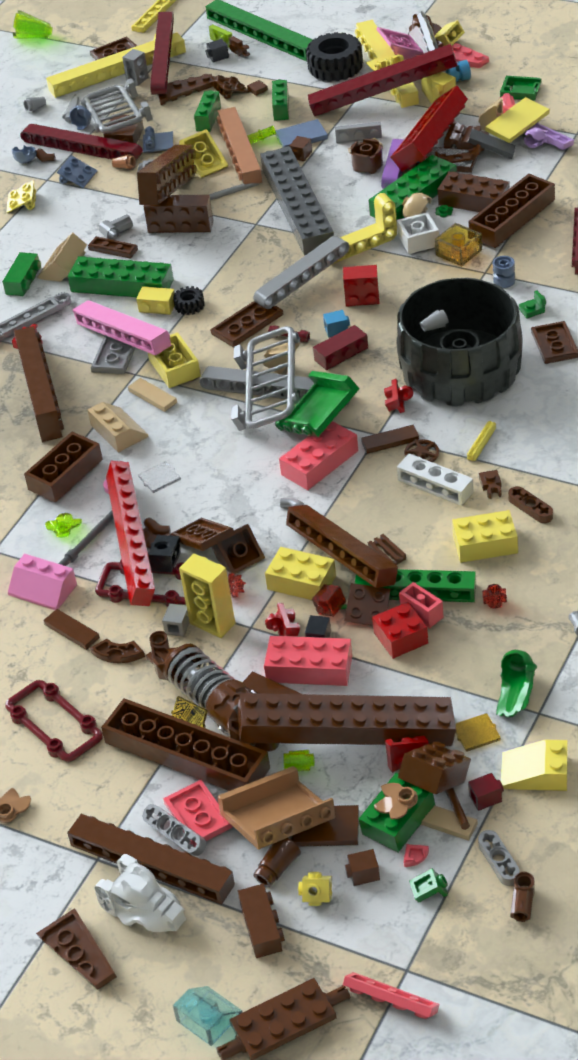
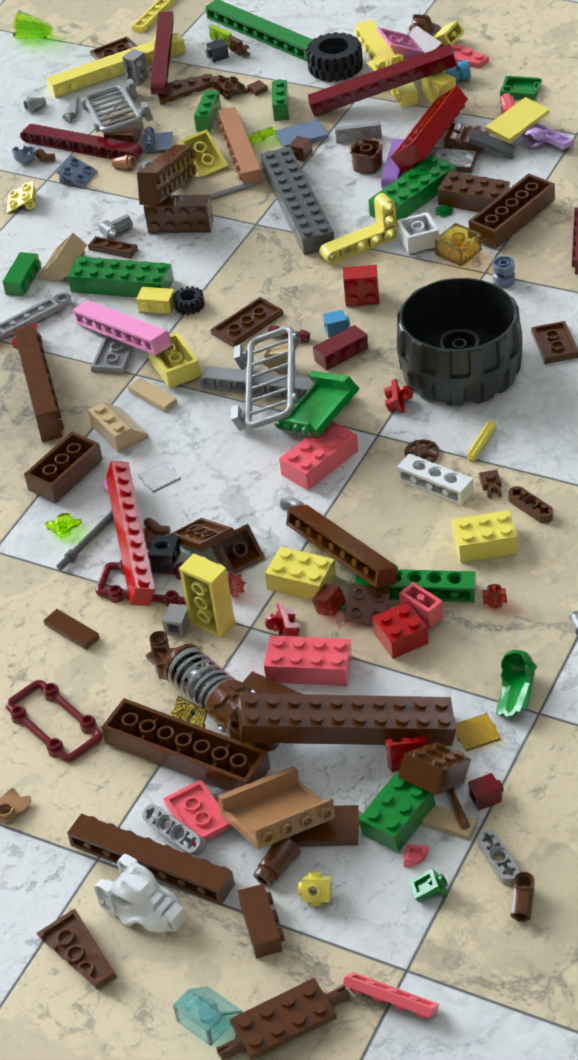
(41, 582): bright pink slope -> none
(80, 117): sand blue hair -> none
(117, 653): reddish brown tile -> none
(299, 759): clear neon green brick -> none
(301, 272): light grey beam -> none
(318, 627): black brick -> none
(362, 867): reddish brown brick -> none
(389, 439): reddish brown tile -> none
(389, 548): reddish brown tile -> none
(396, 800): medium nougat plate -> none
(415, 204): tan cylinder -> none
(427, 31): plate -> none
(435, 320): light grey cone -> none
(468, 156): reddish brown piece -> none
(491, 113): tan slope -> none
(533, 307): green bracket -> none
(536, 766): light yellow slope -> none

